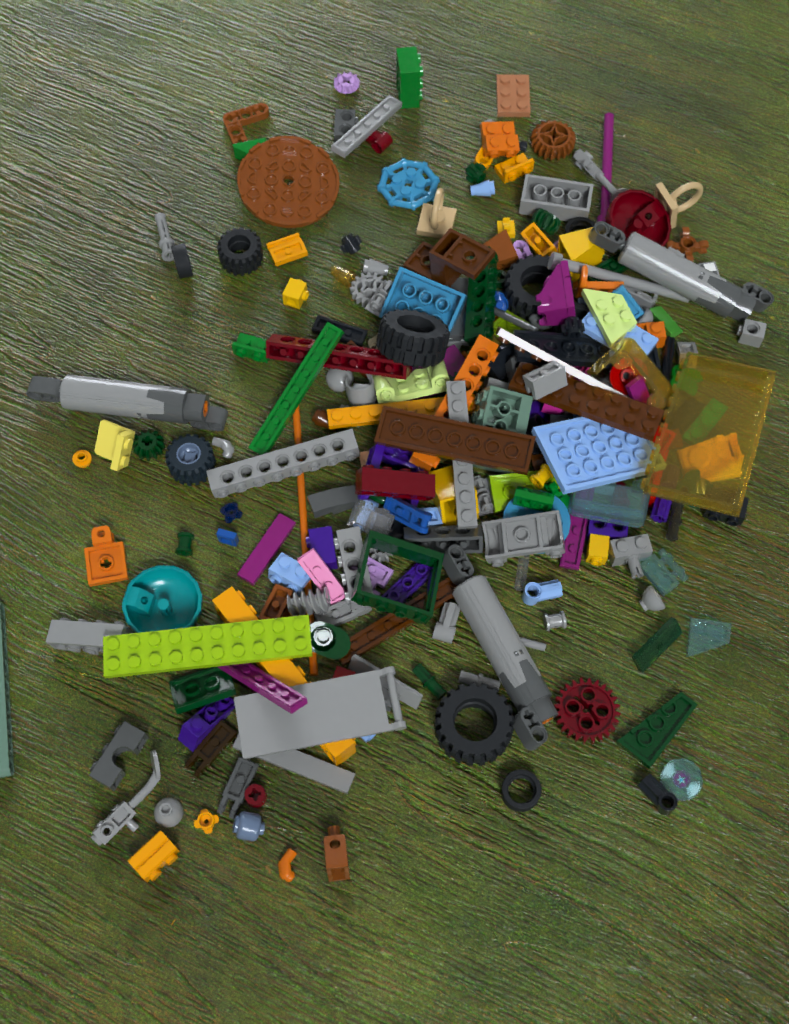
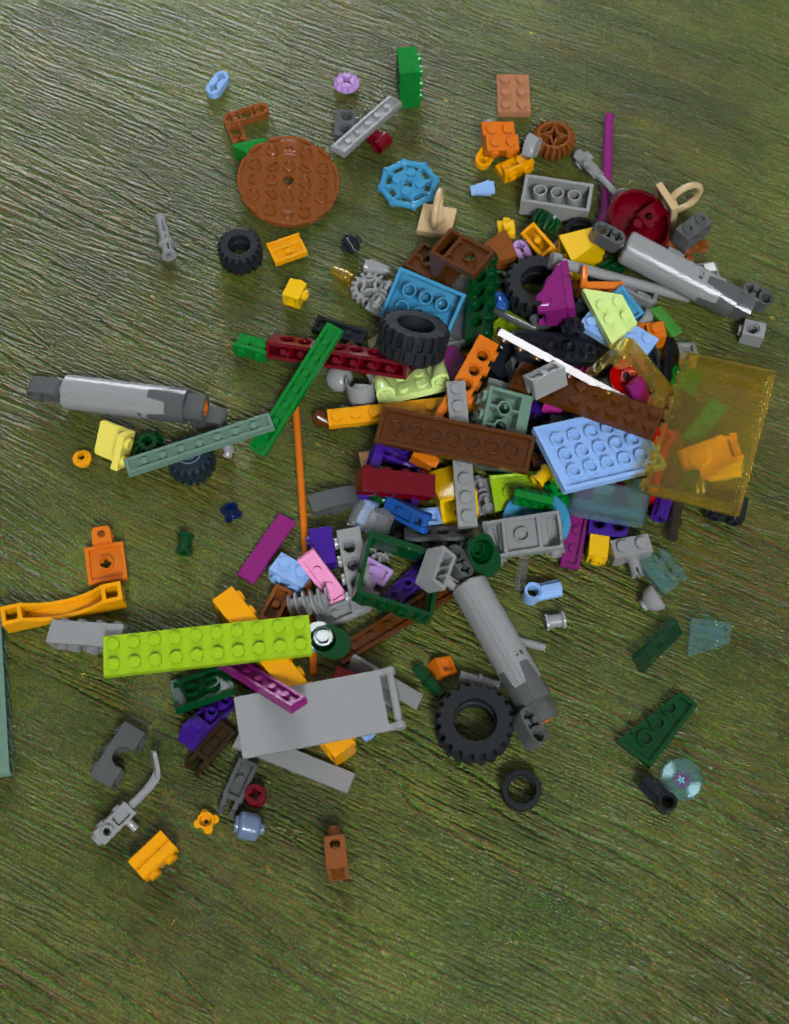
(31, 615): none -> light orange arch
(162, 600): teal piece -> none
(168, 812): light grey brick -> none
(182, 261): black tyre -> none
(198, 445): none -> sand green tile
(215, 84): none -> light blue beam
(227, 537): blue tile -> none
(273, 461): light grey brick -> none
(284, 865): orange arm -> none
(436, 570): none -> light grey brick
(442, 667): none -> orange slope
(445, 628): light grey piece -> none
(475, 173): dark green gear -> none
(483, 554): none -> dark green piece
(531, 146): none -> light grey hat
(572, 721): dark red gear -> none
(692, 231): none -> dark grey brick

